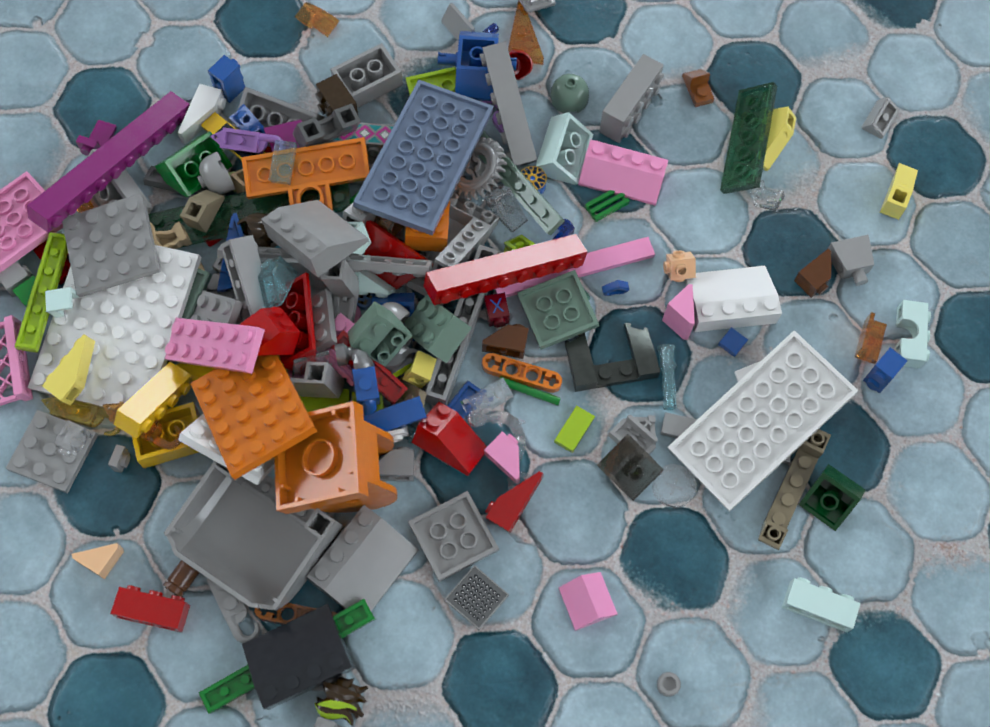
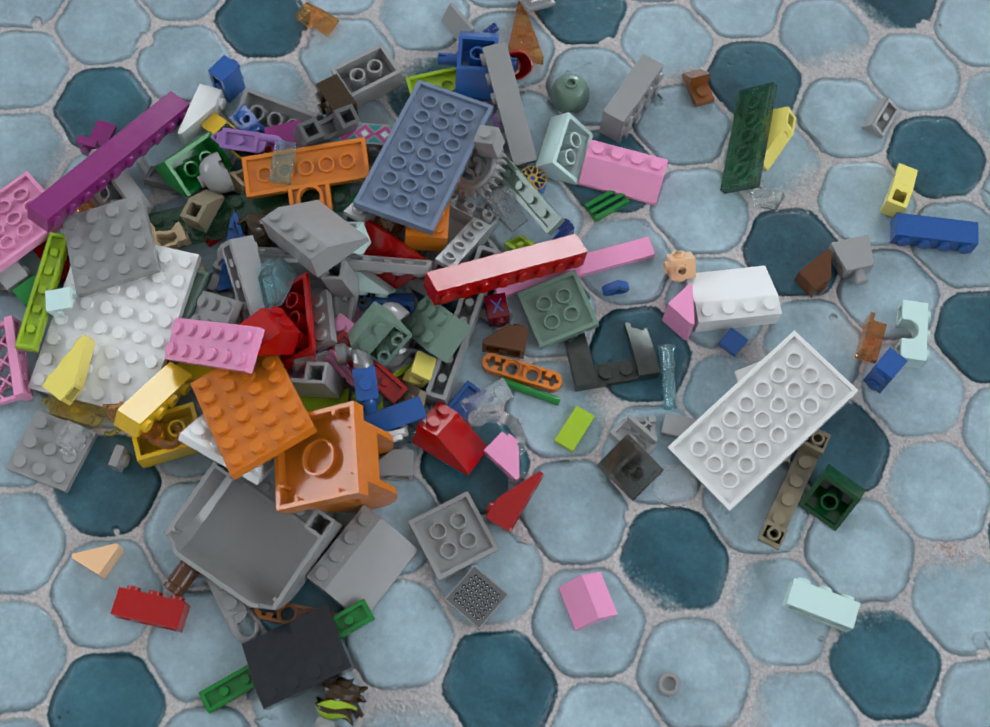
(489, 141): none -> light grey brick
(934, 233): none -> blue brick

